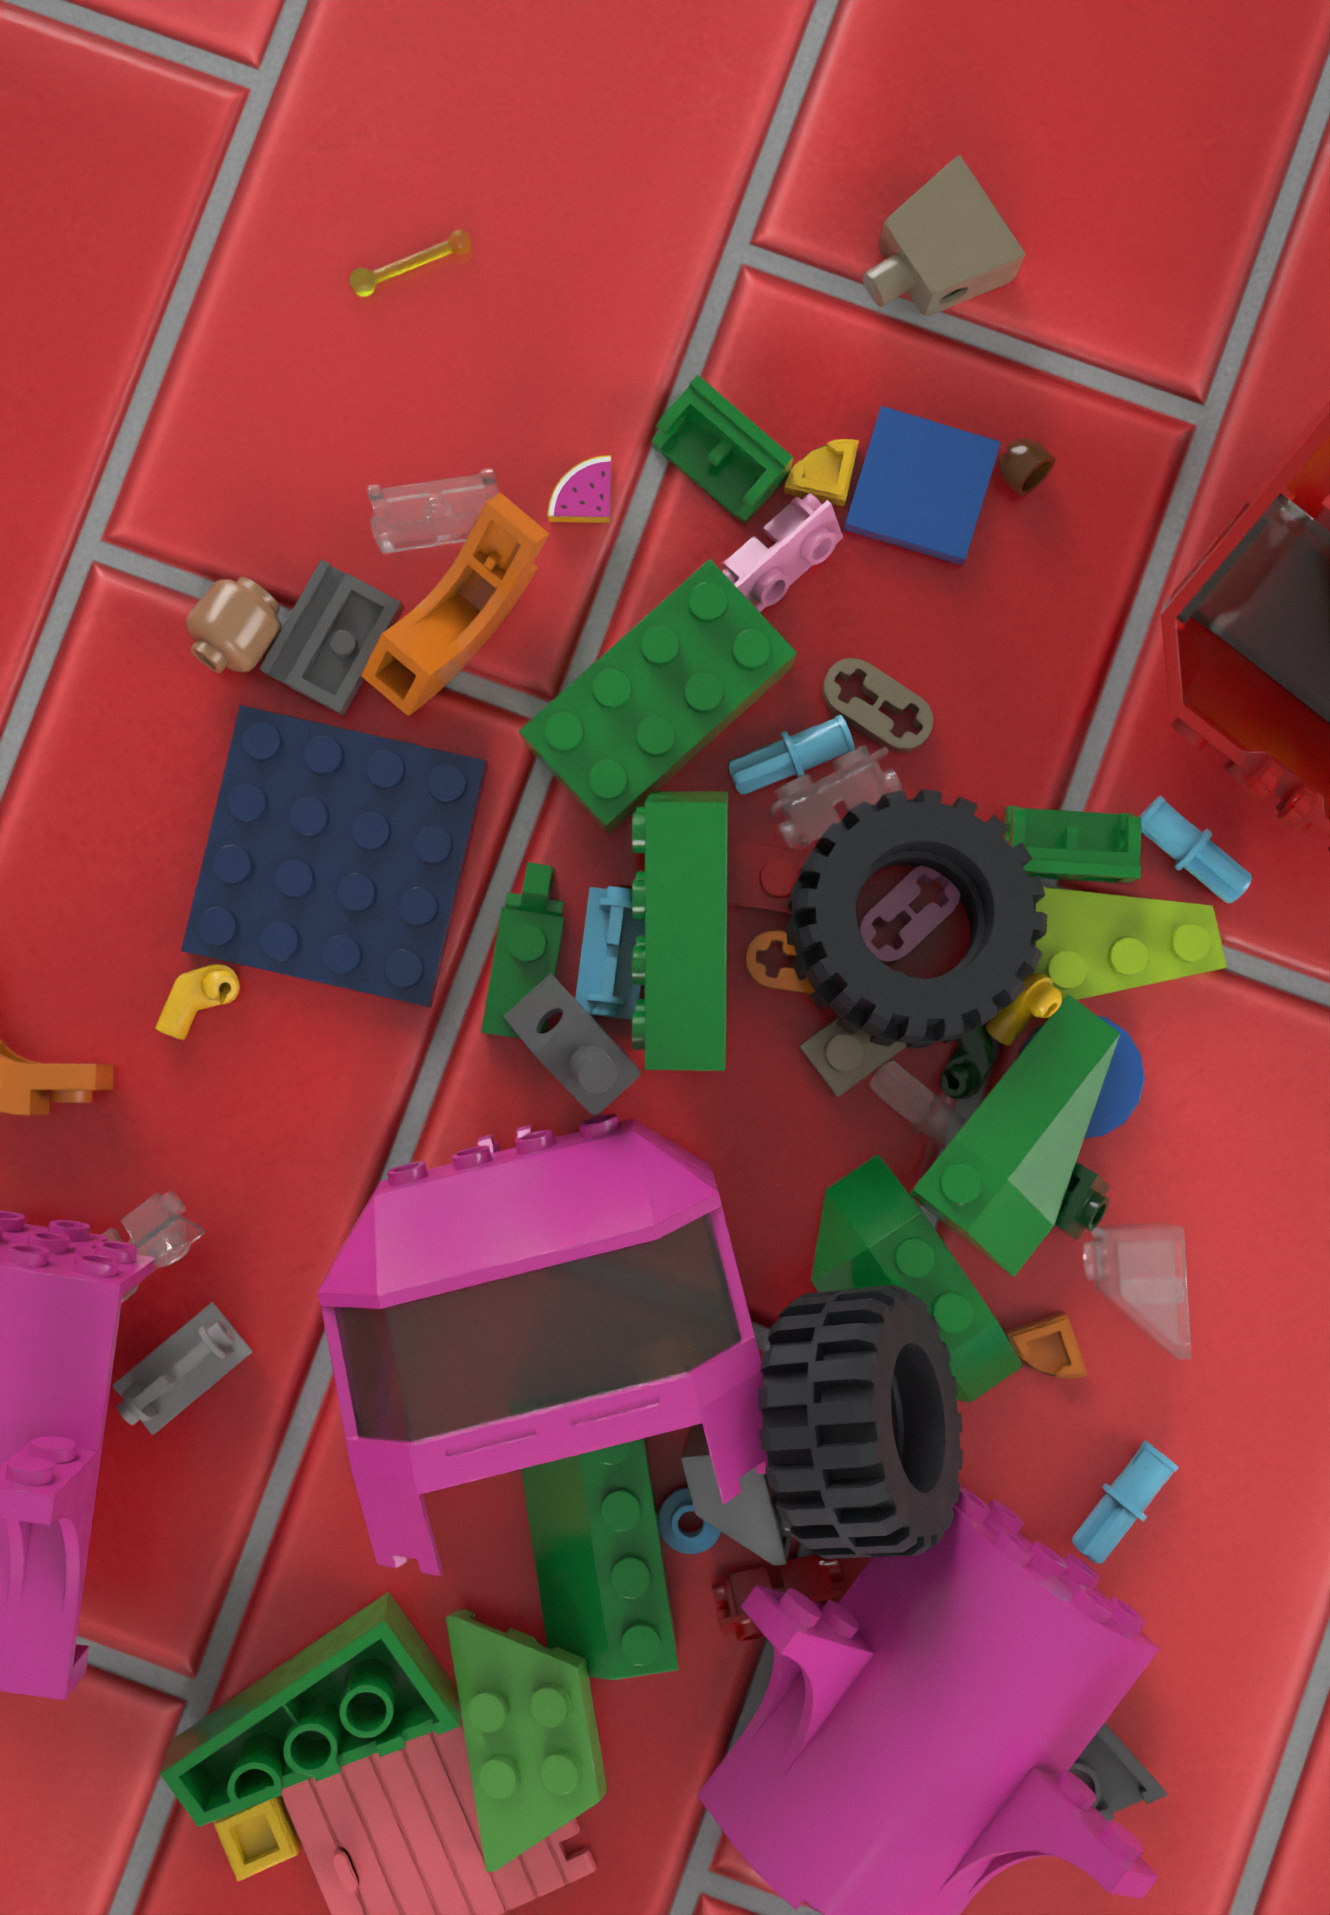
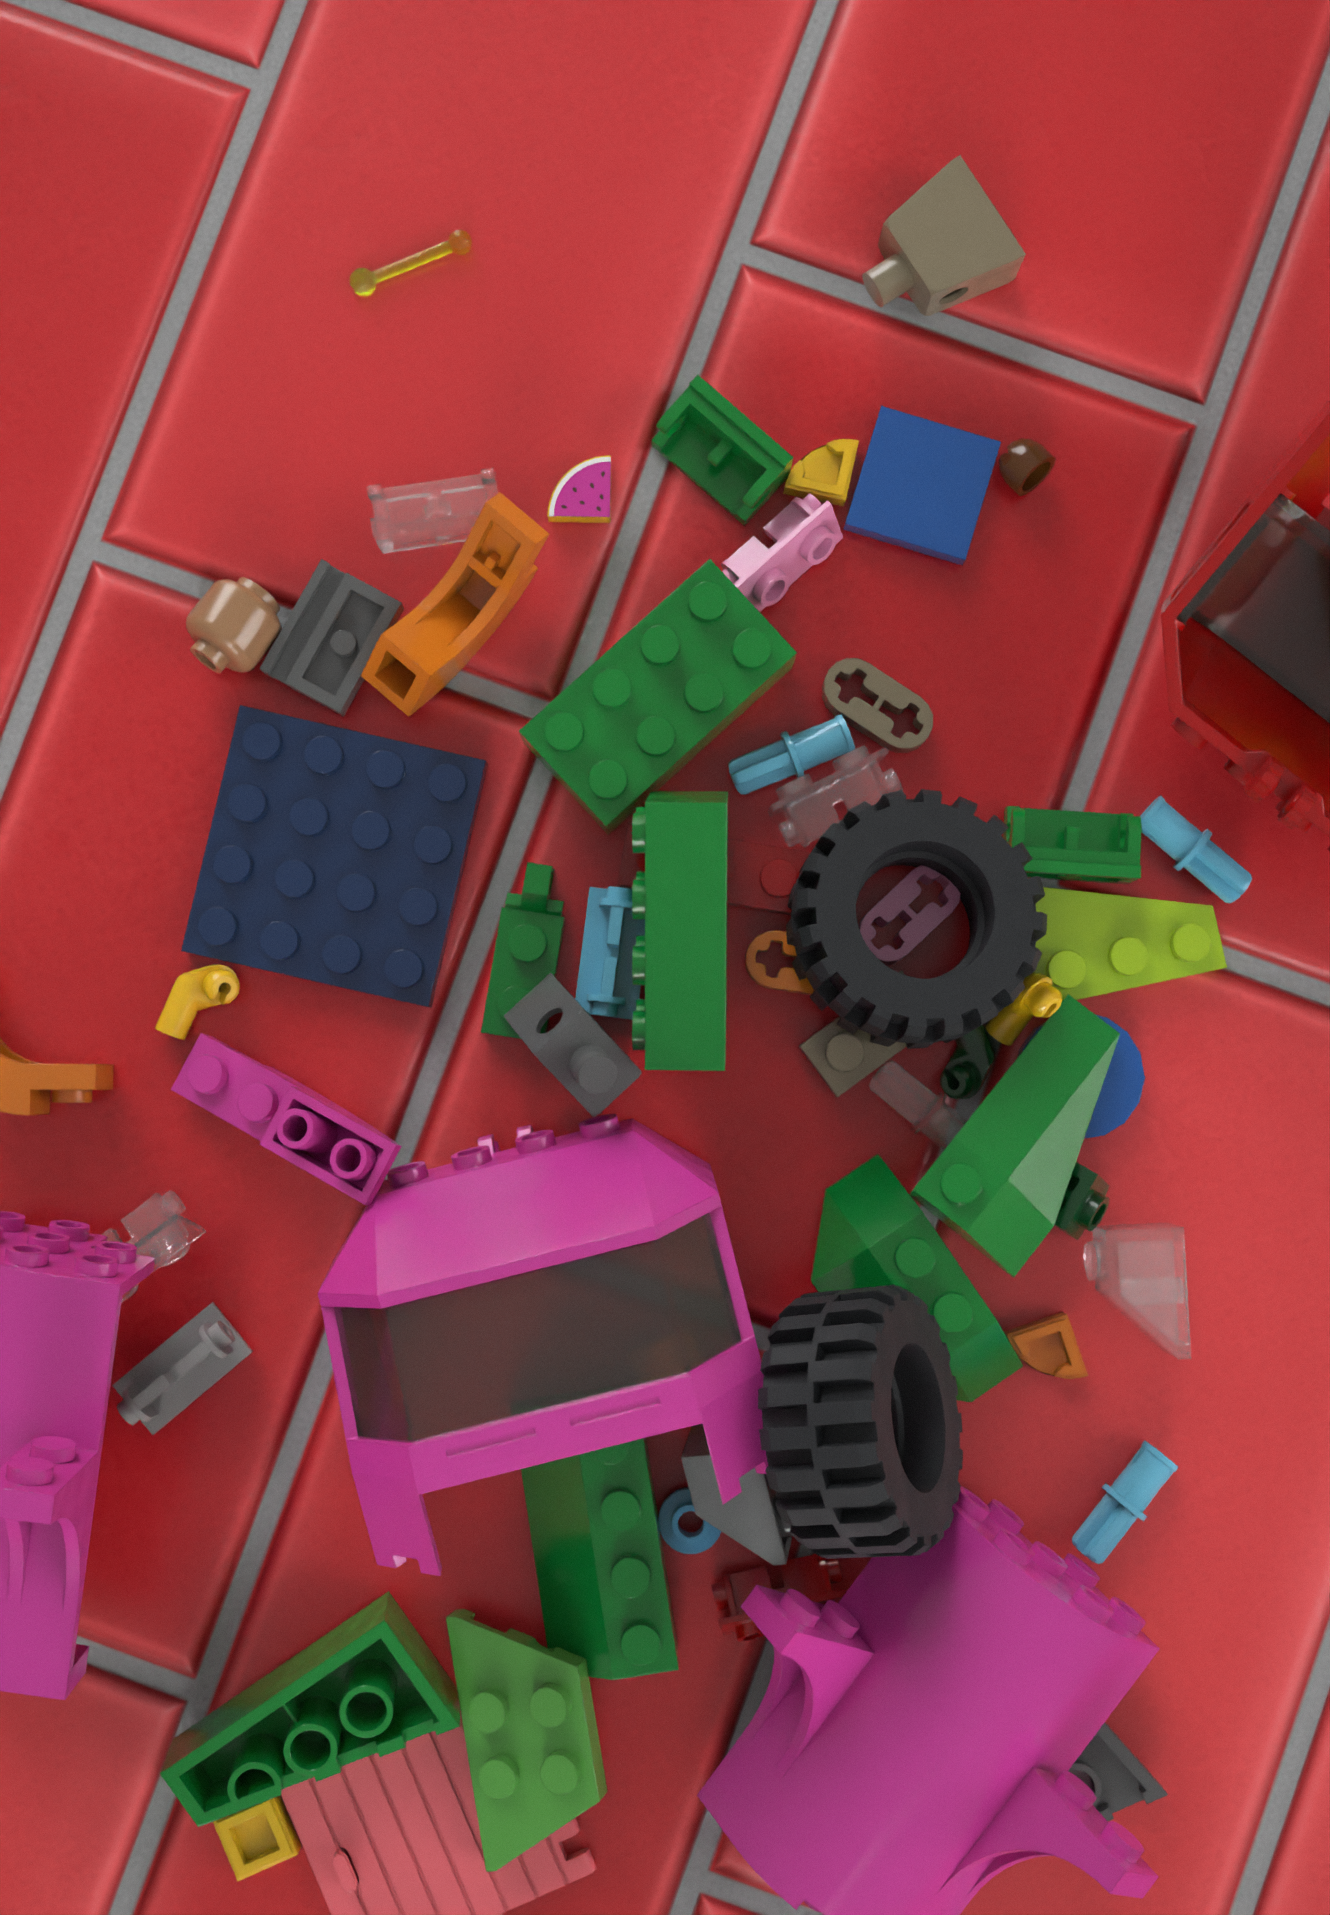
(288, 1118): none -> dark pink slope

